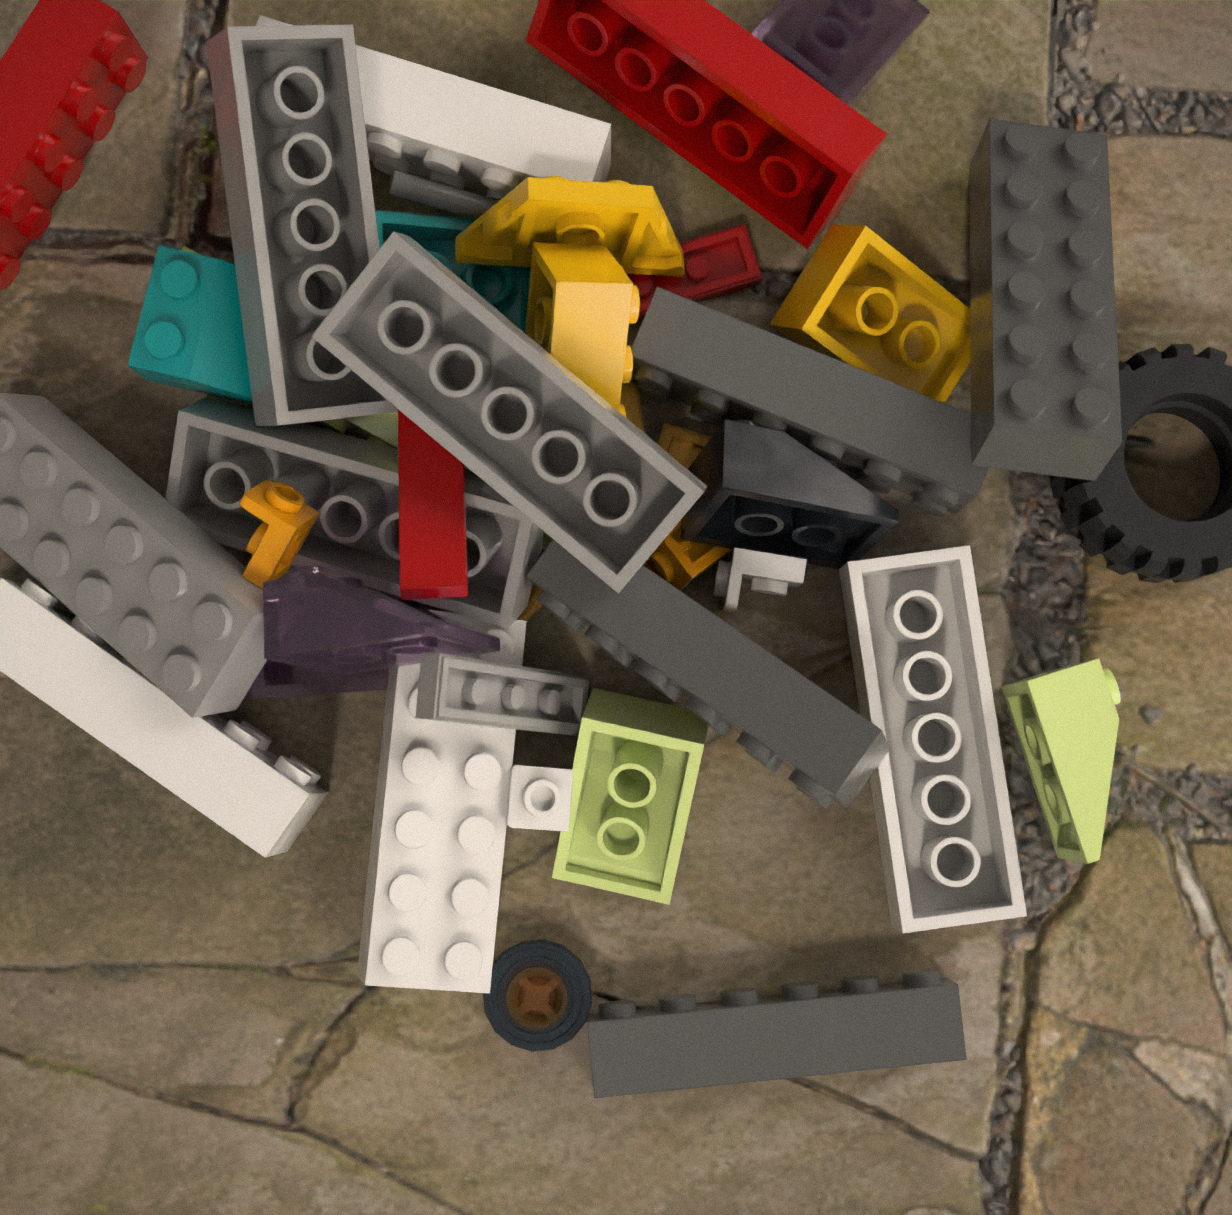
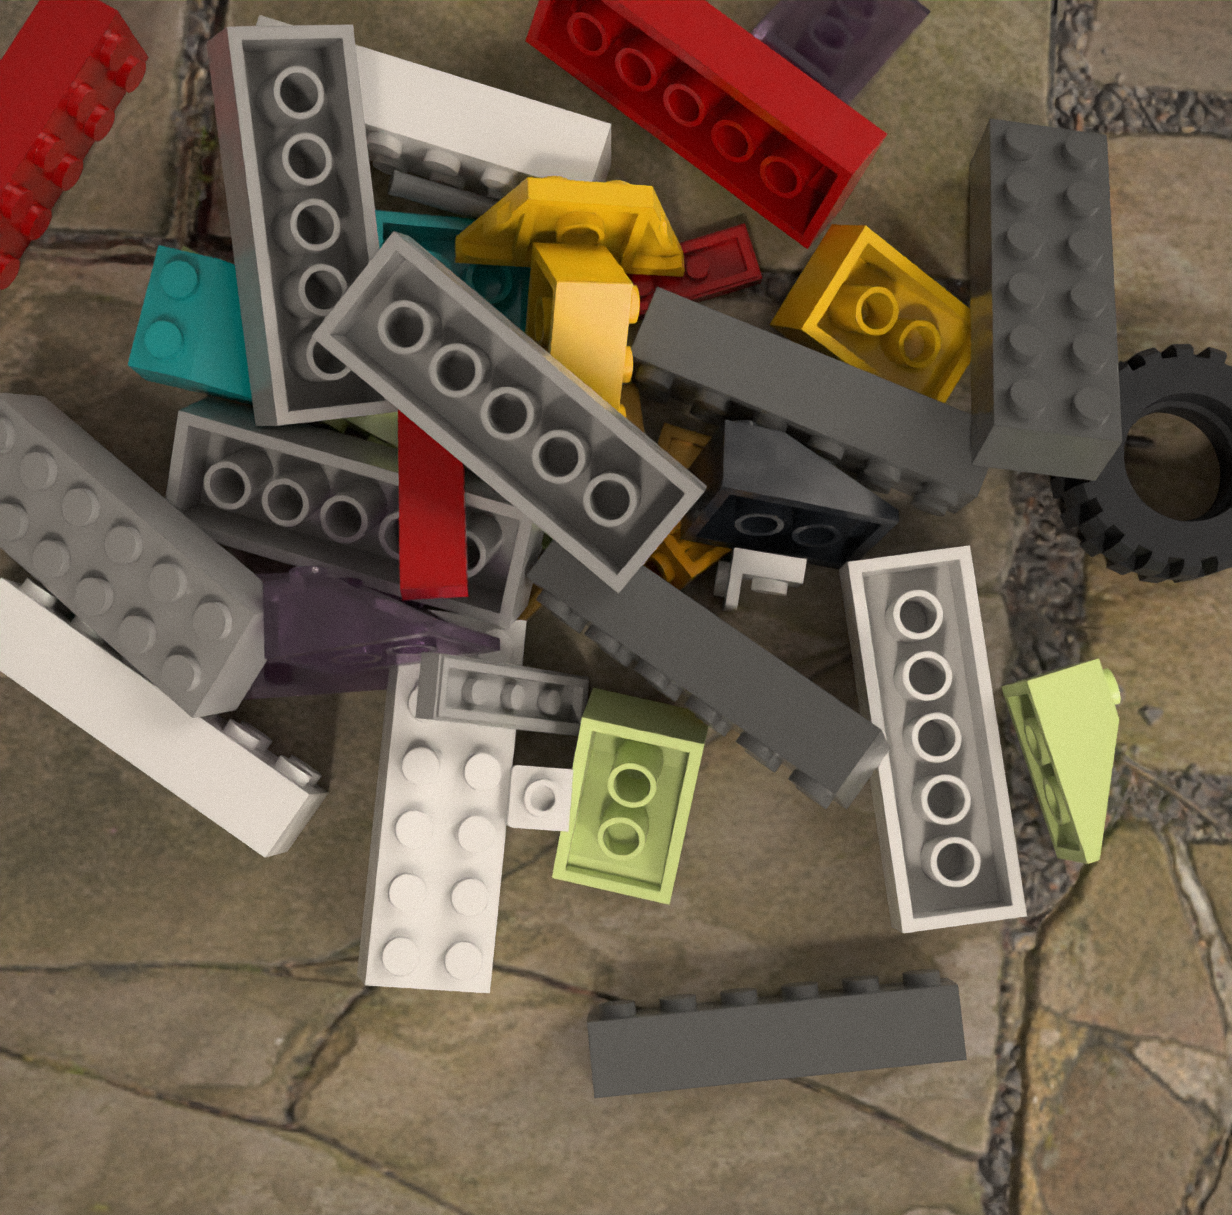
(281, 534): light orange bracket -> none
(534, 1022): black wheel -> none

